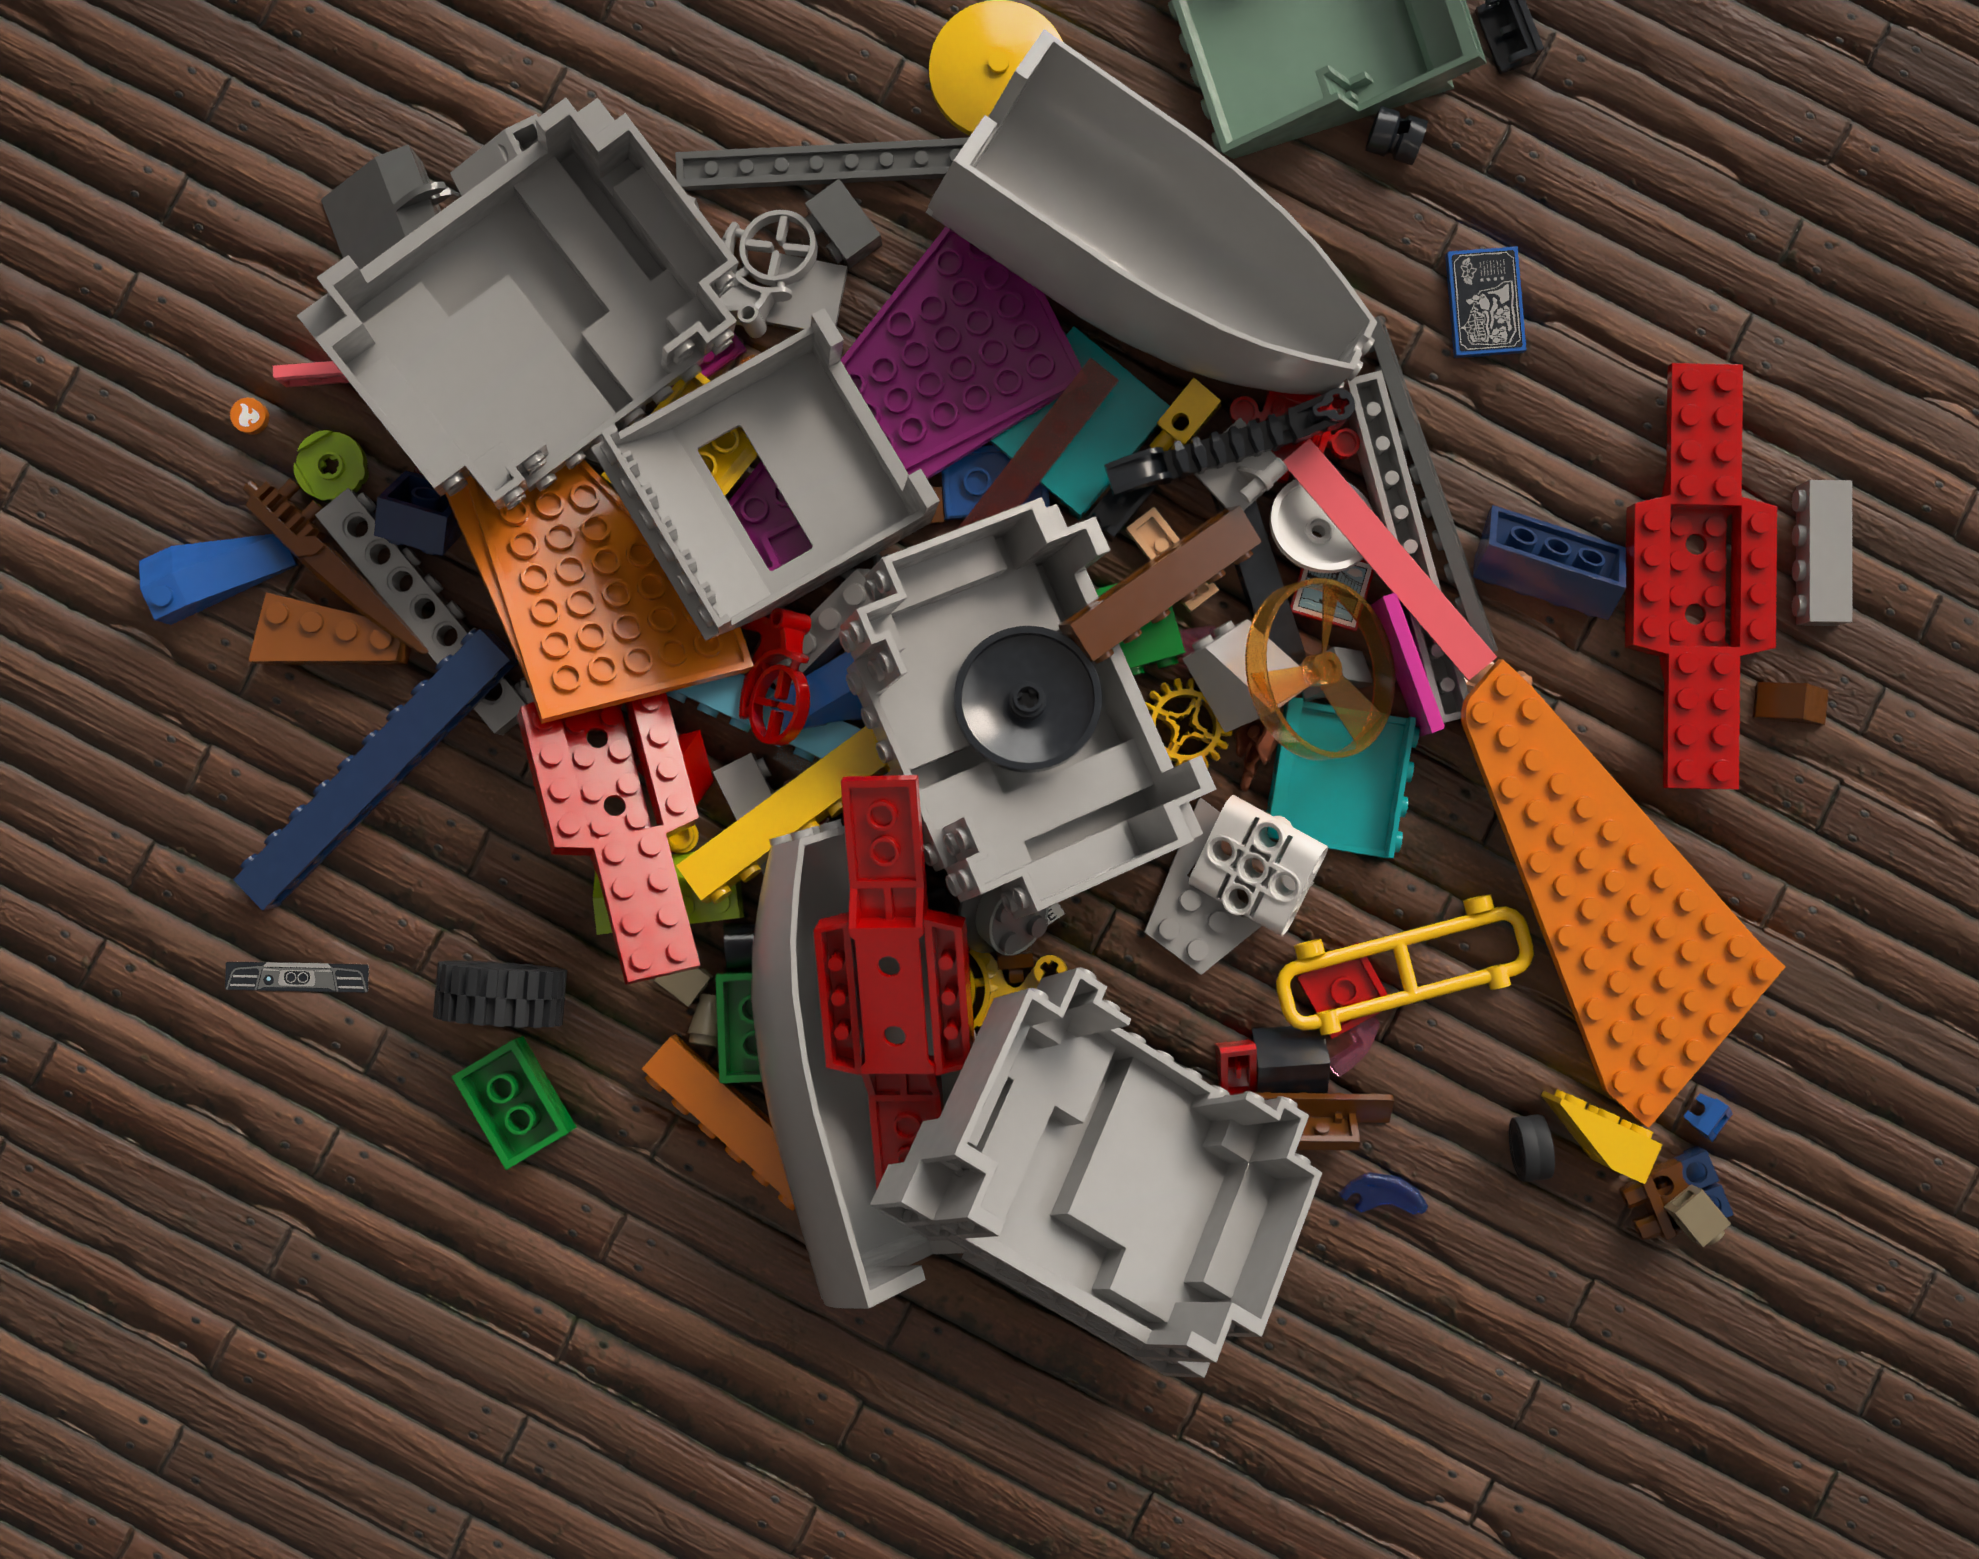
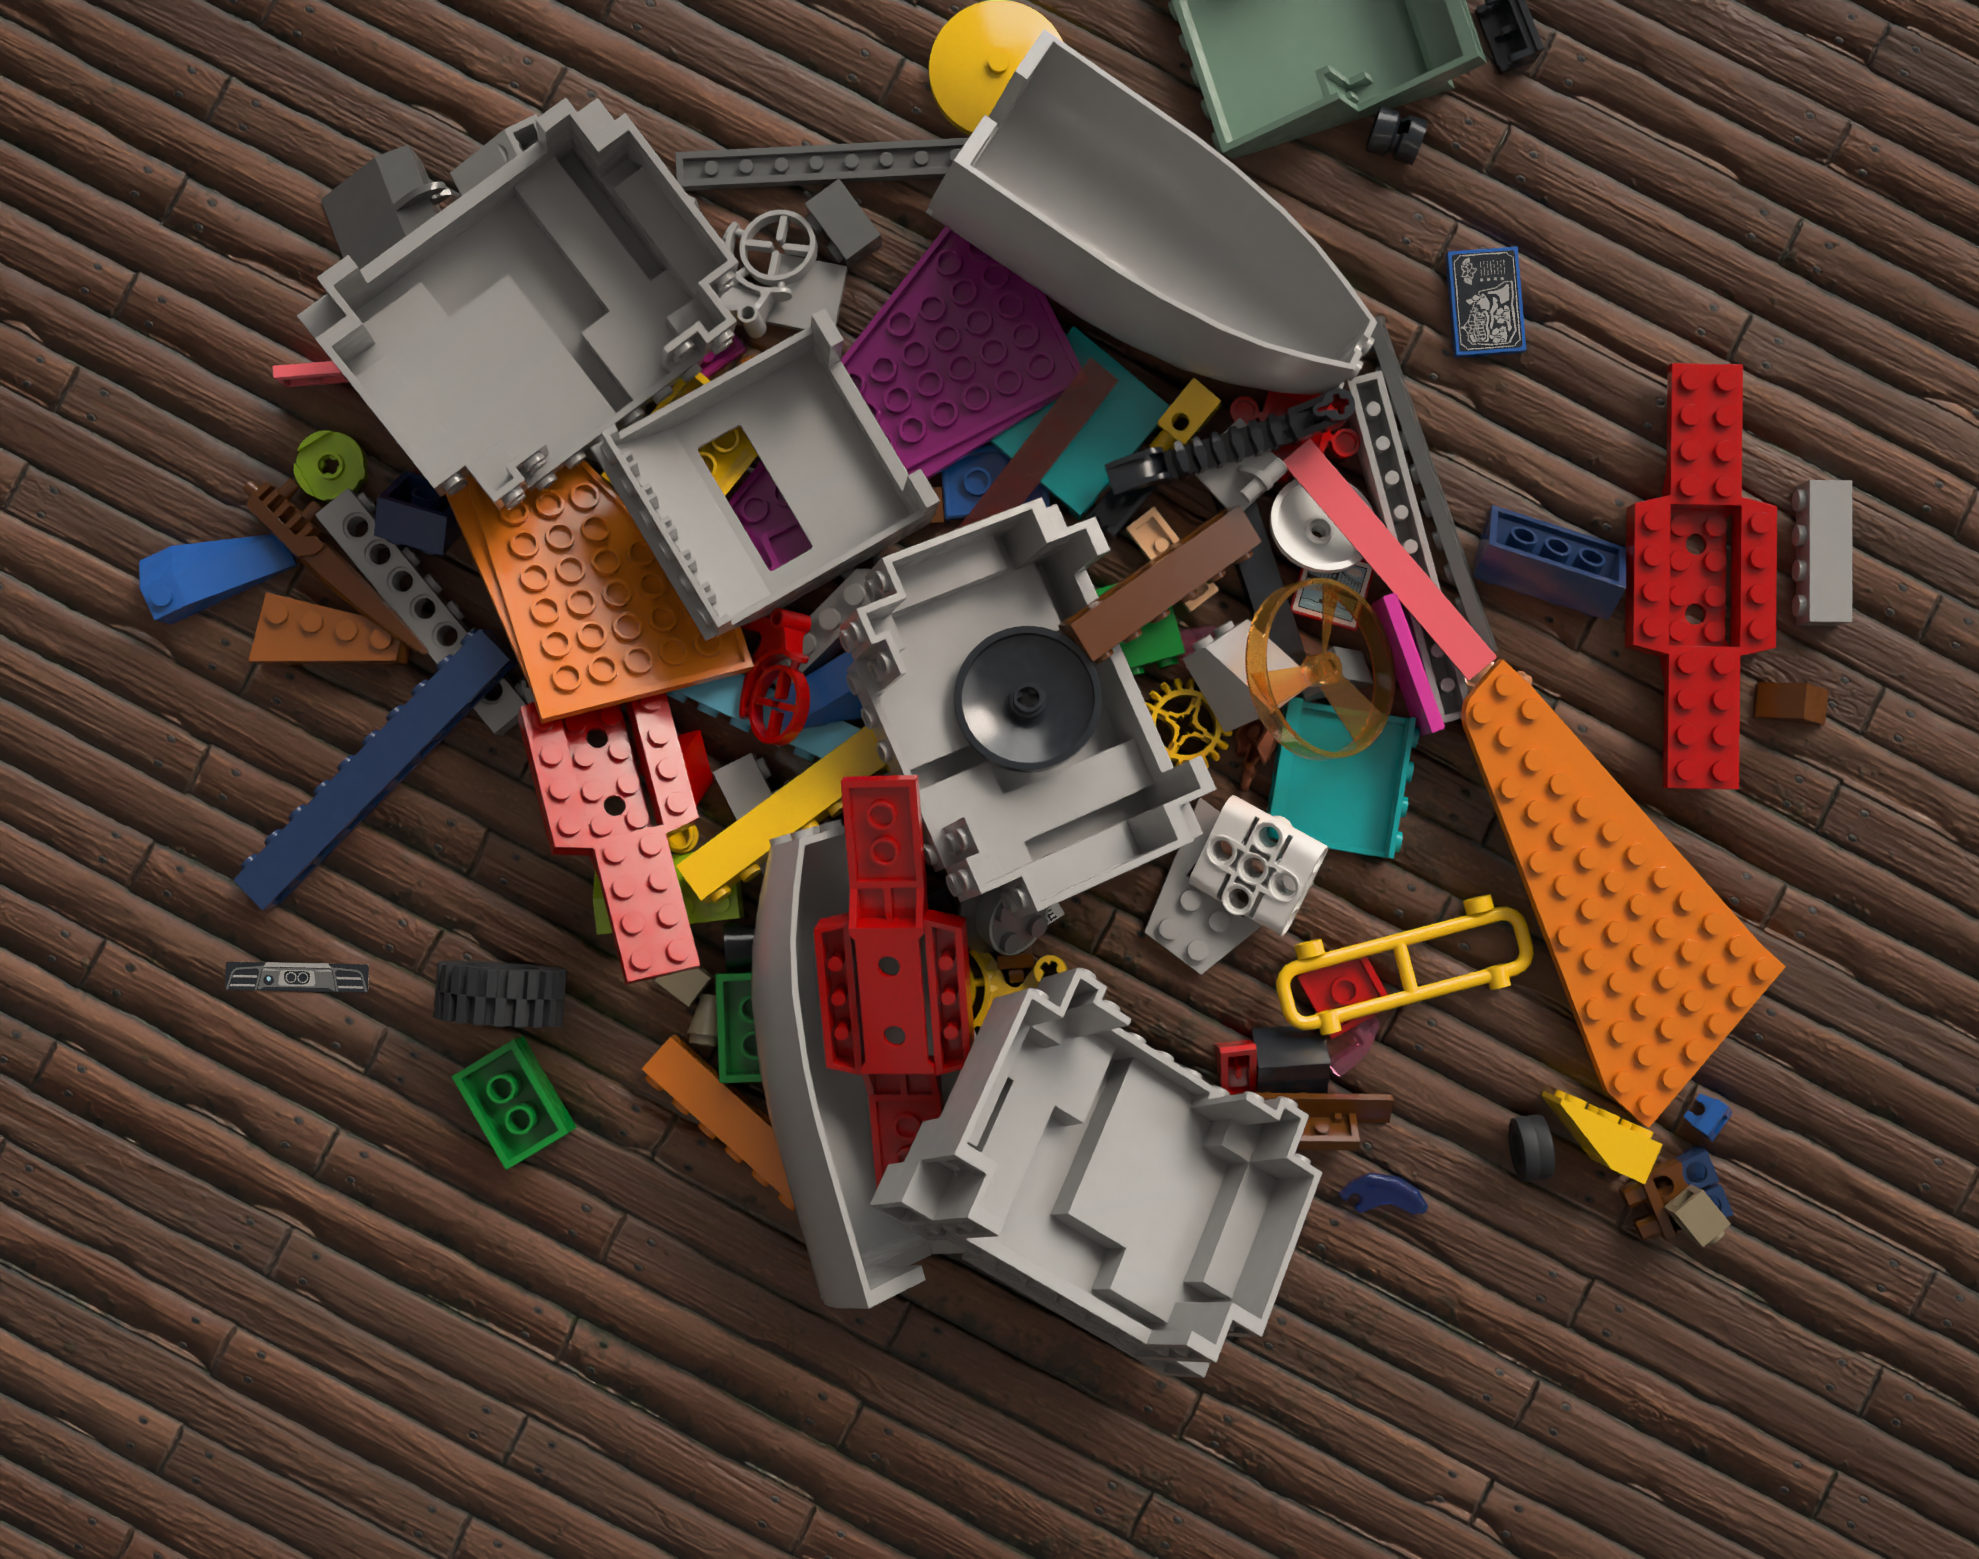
(249, 416): orange tile -> none

